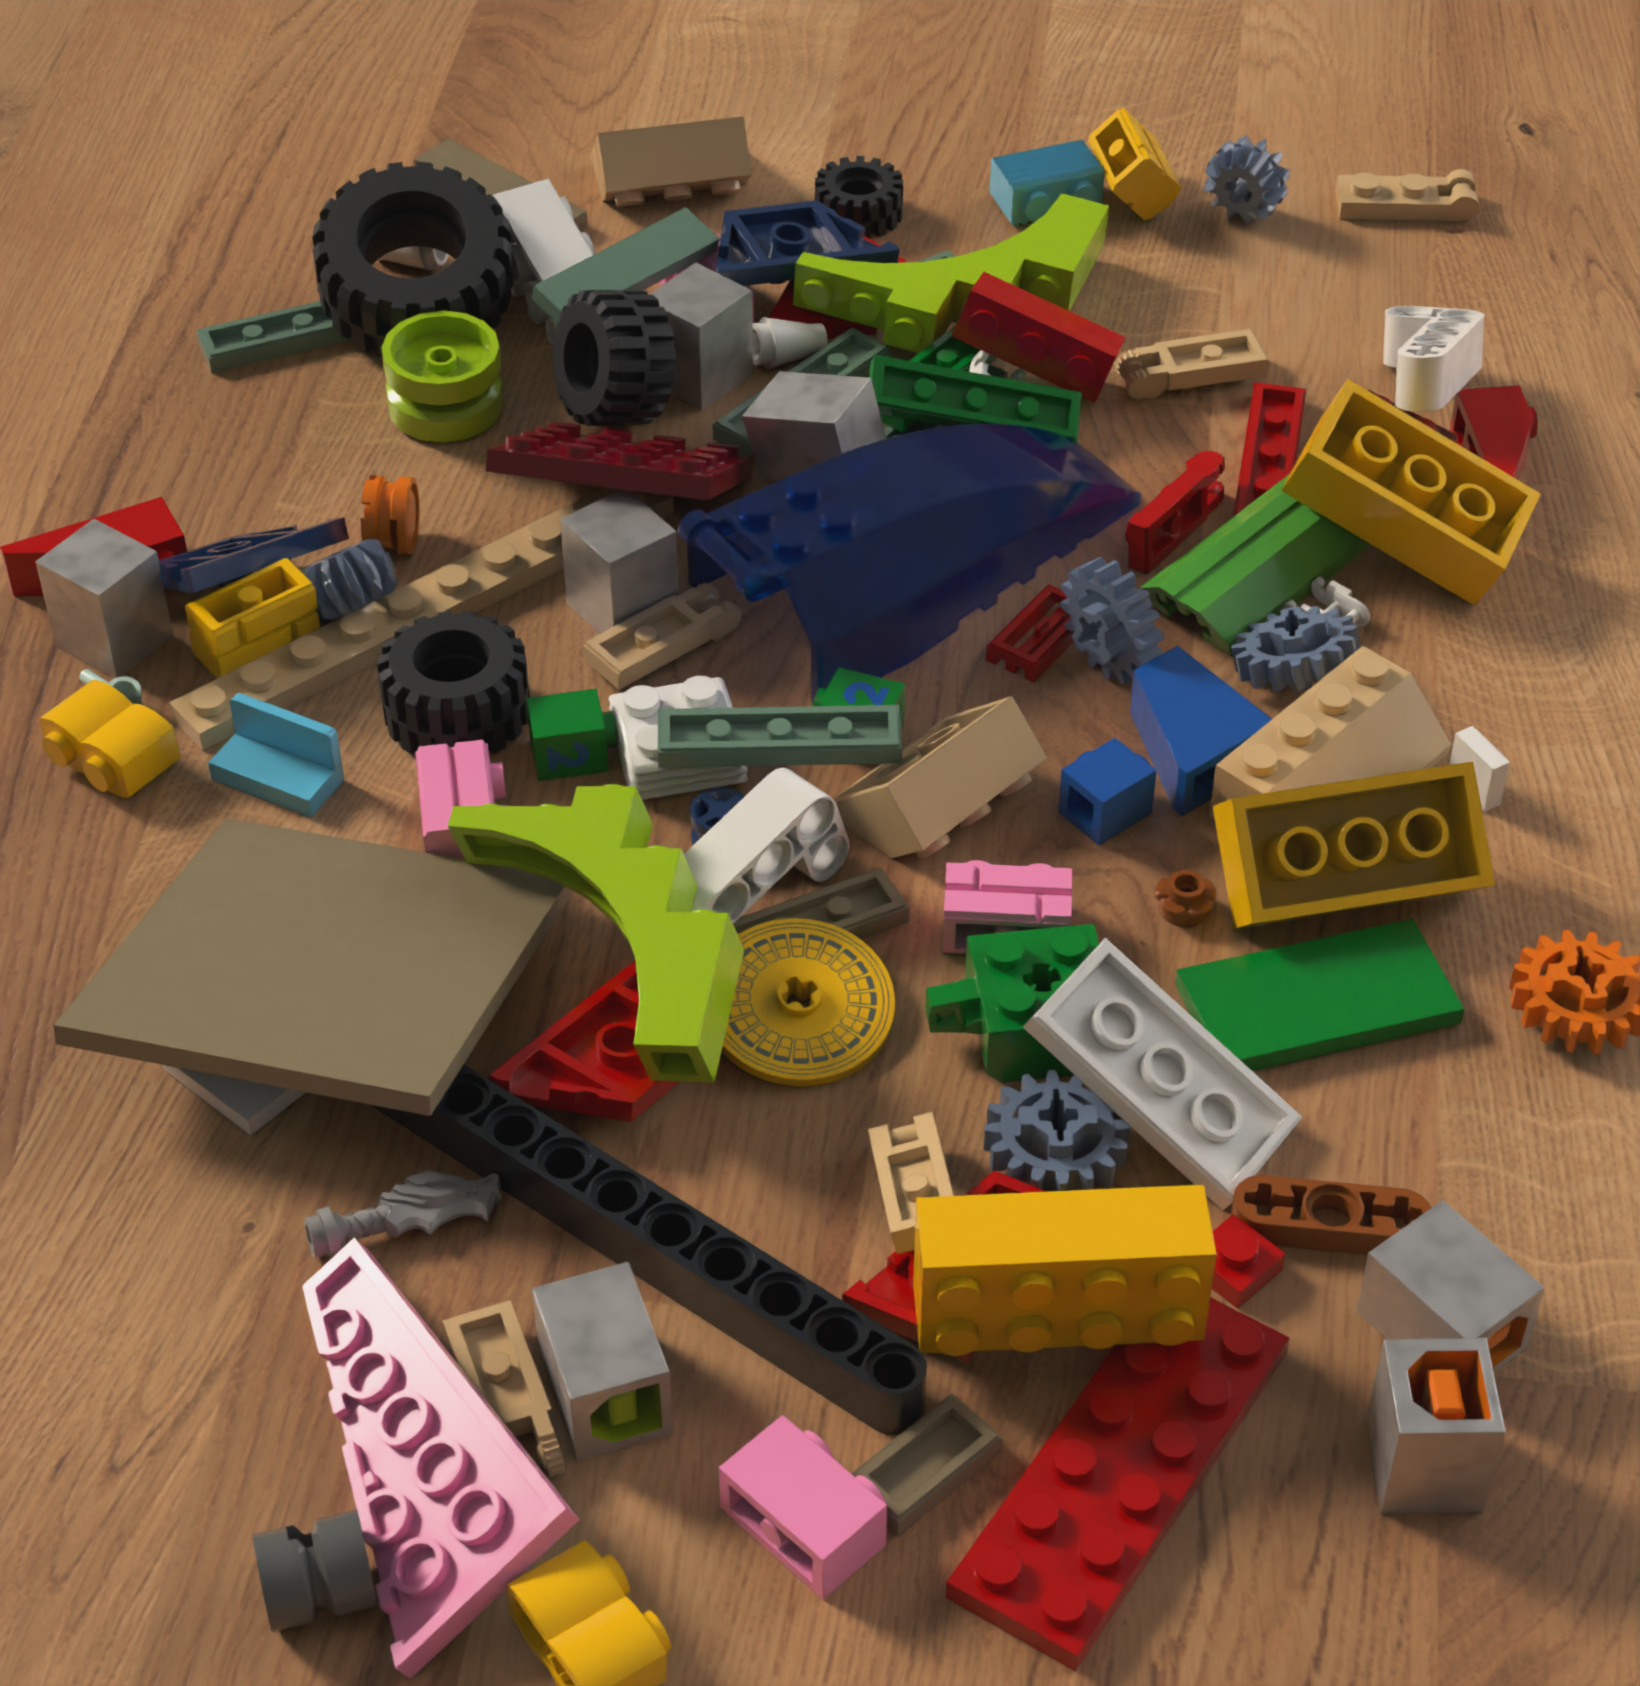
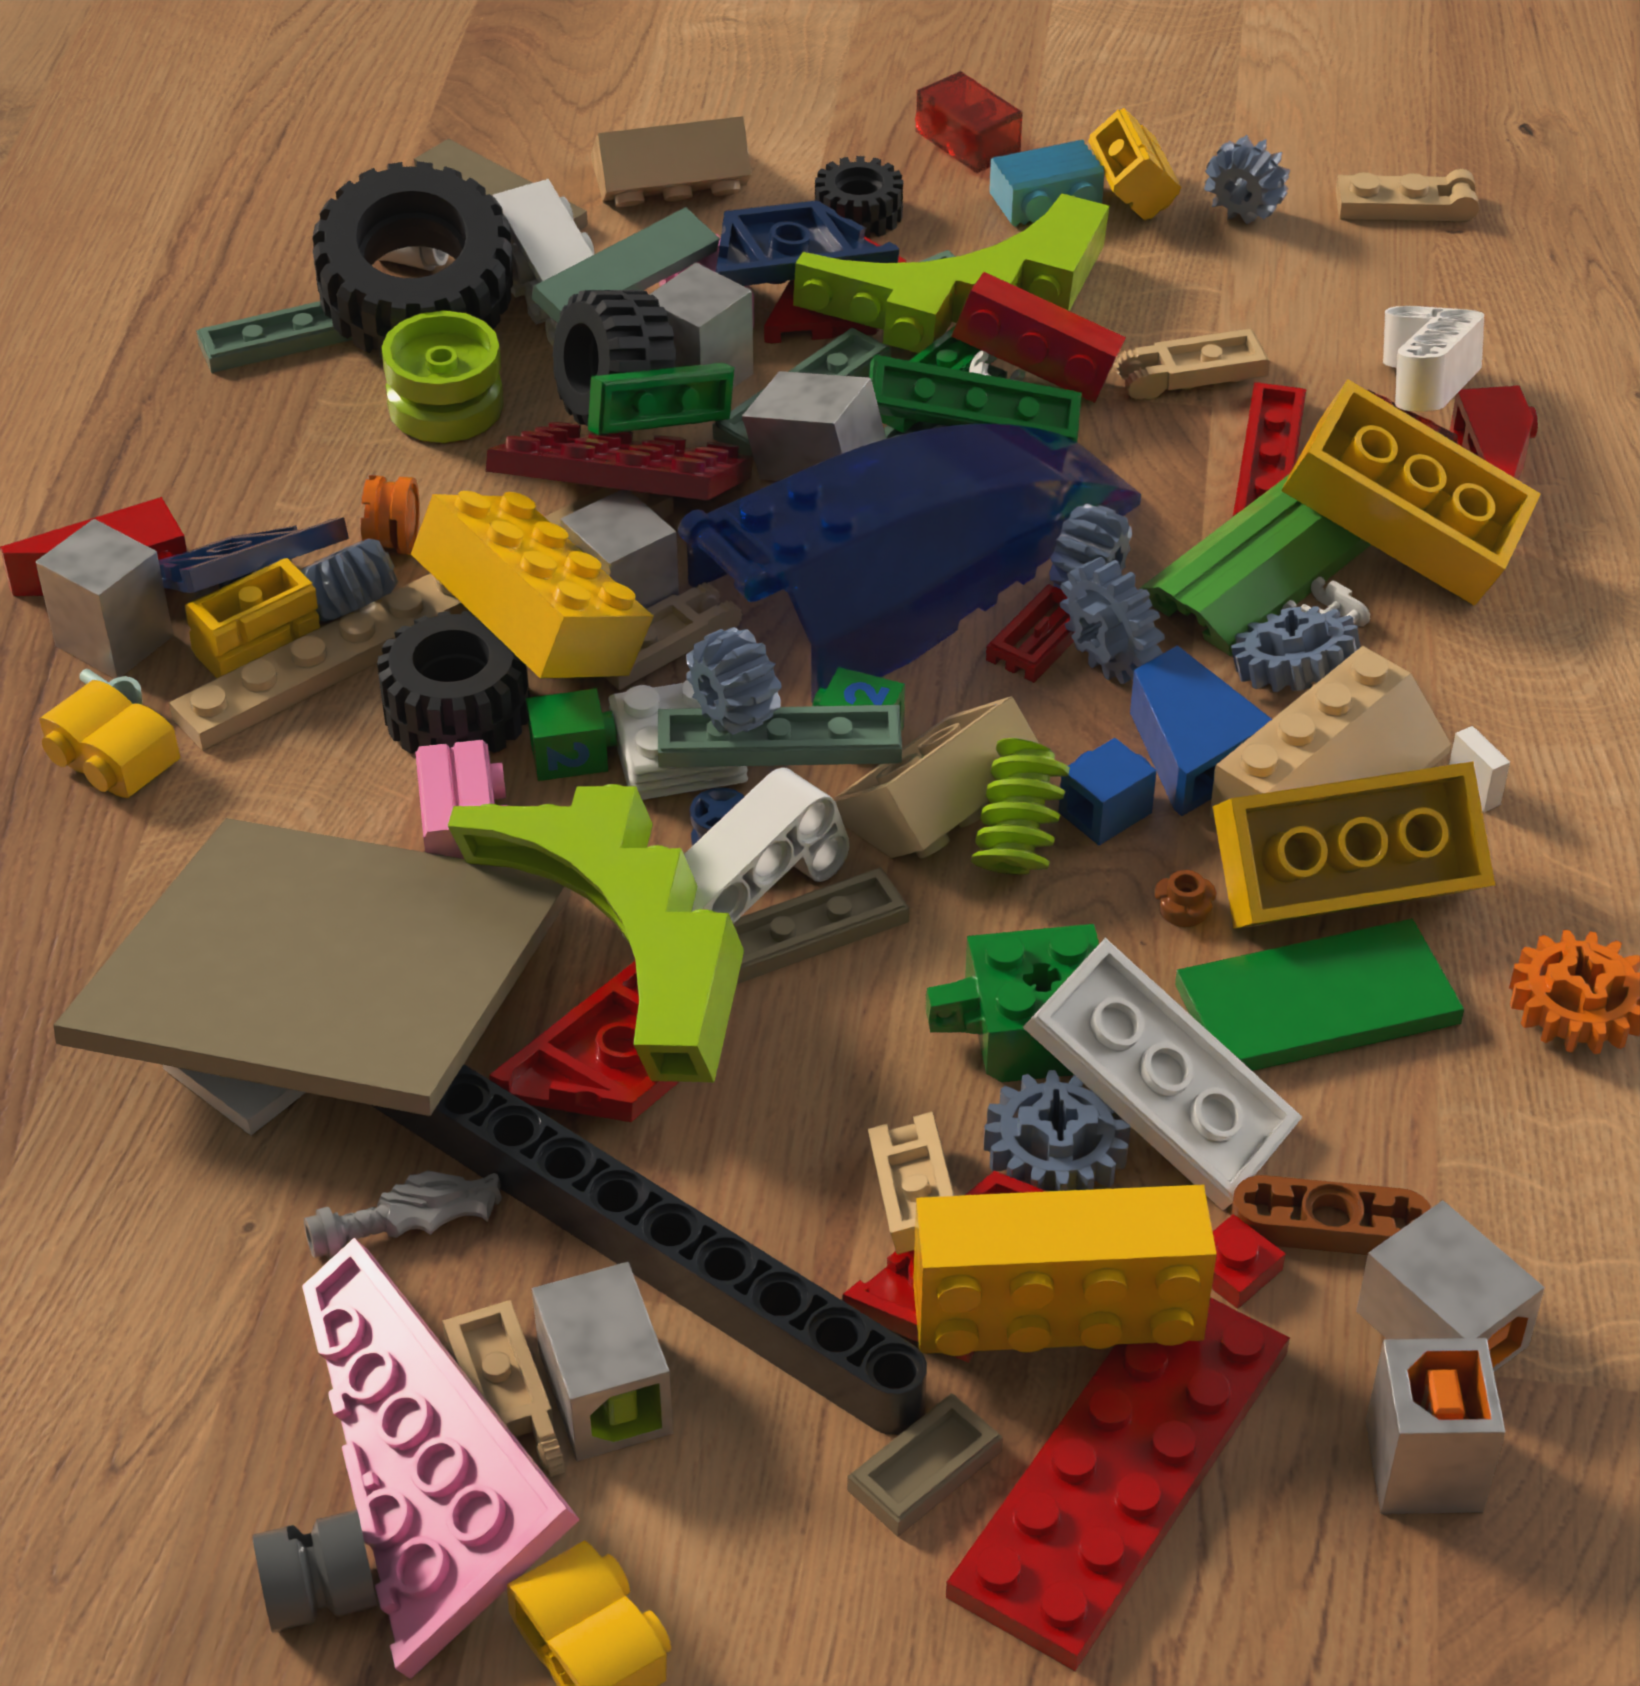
(279, 756): medium azure panel -> none
(531, 585): none -> yellow brick
(660, 398): none -> green tile
(733, 680): none -> sand blue gear
(785, 341): white cone -> none
(804, 1505): bright pink brick -> none
(847, 1009): yellow piece -> none
(968, 121): none -> clear red brick
(1003, 899): bright pink brick -> none
(1018, 808): none -> lime piece
(1087, 536): none -> sand blue gear
(1175, 512): red hinge -> none

